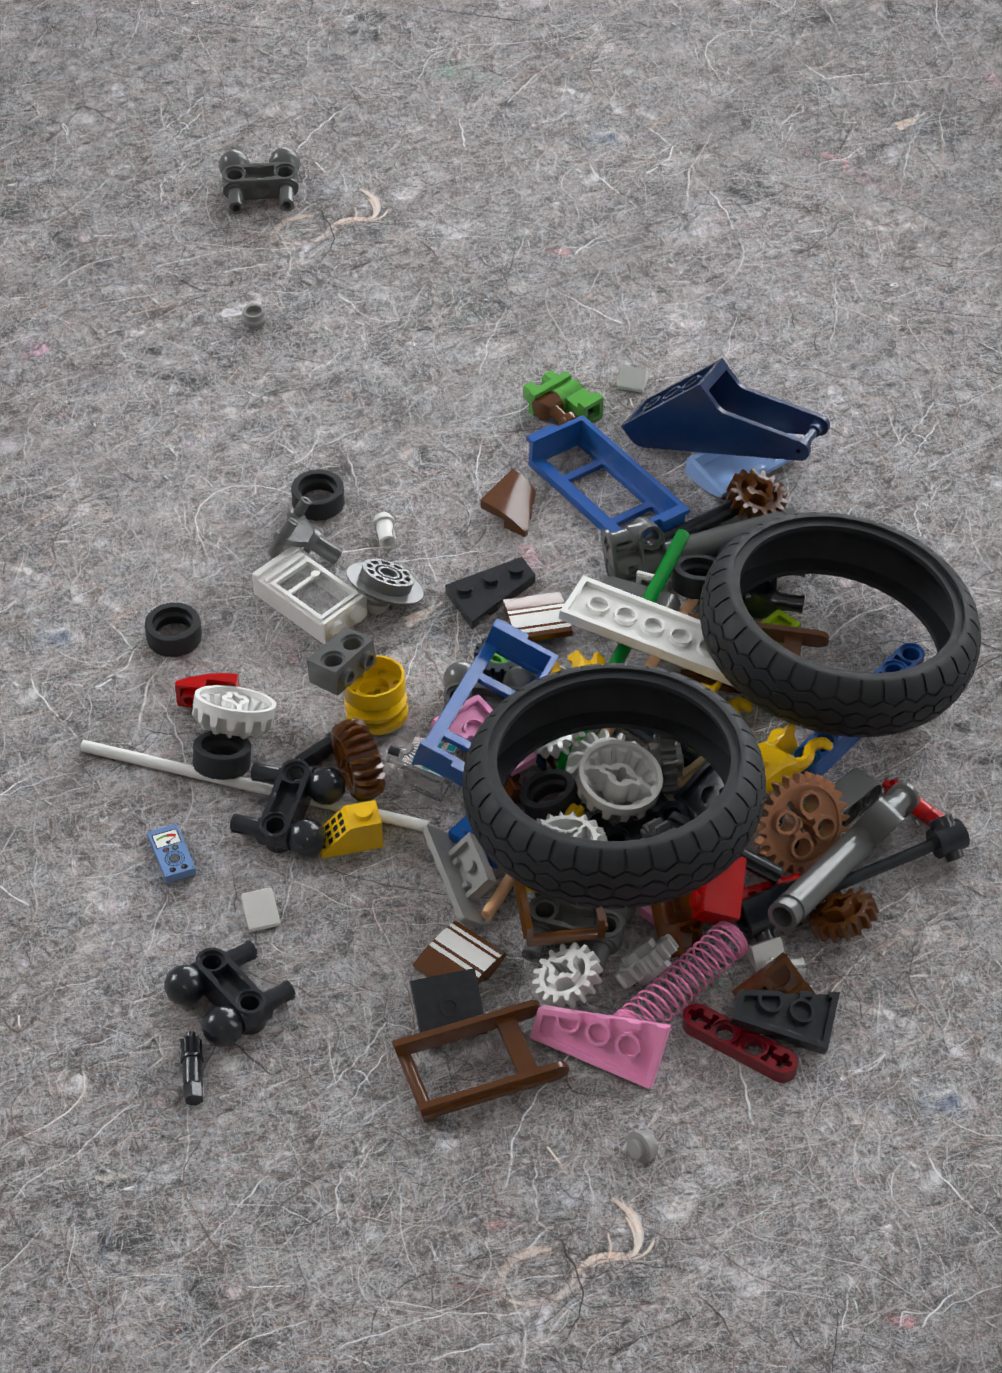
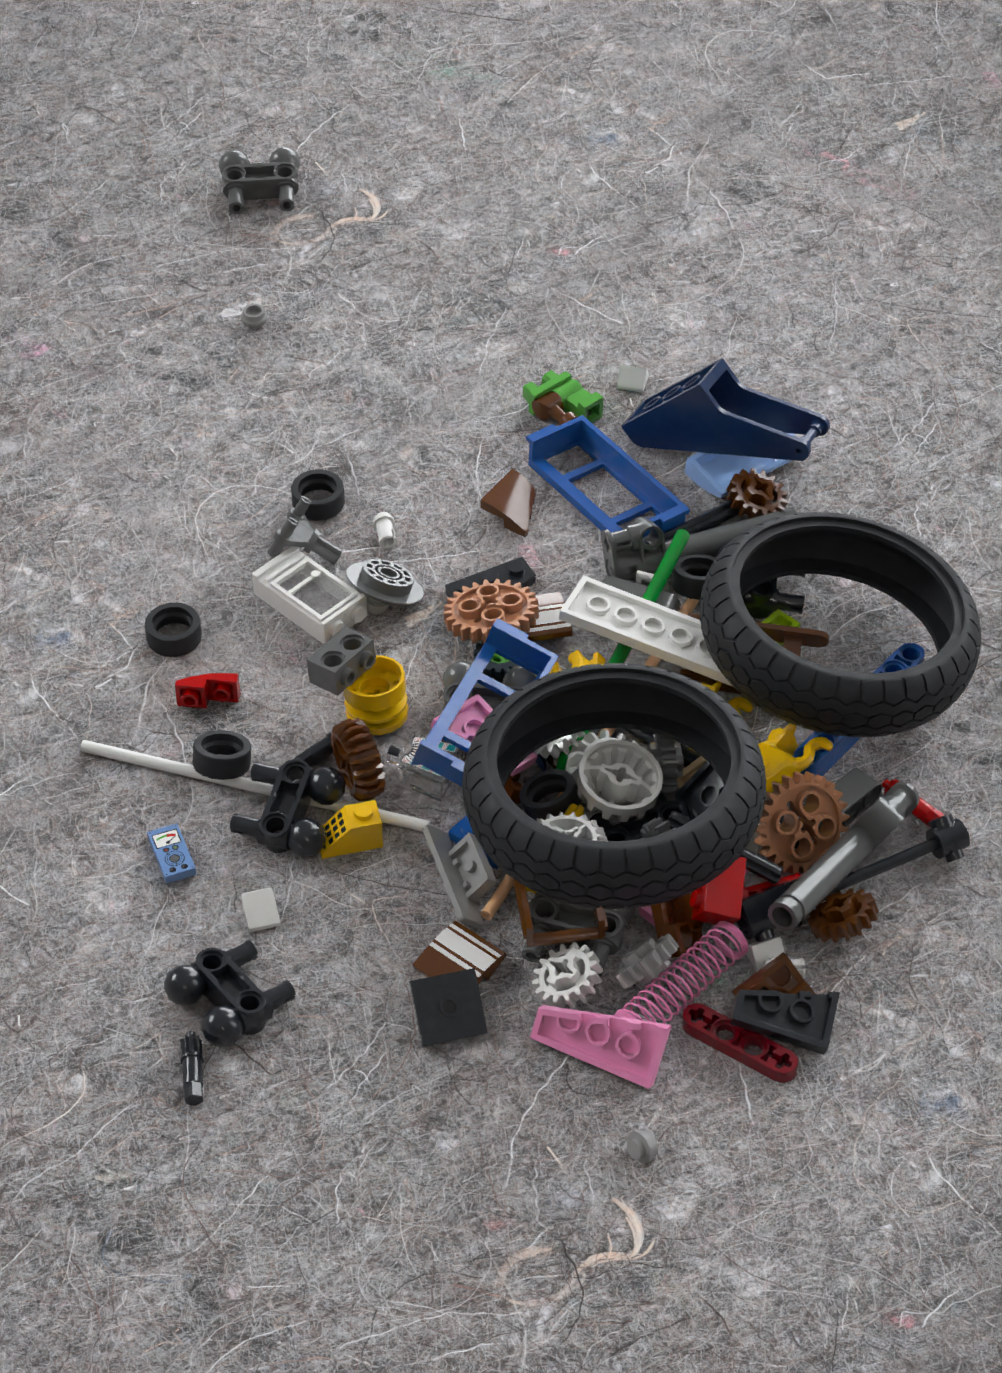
(233, 711): white gear -> none
(478, 607): none -> nougat gear
(506, 1022): reddish brown piece -> none

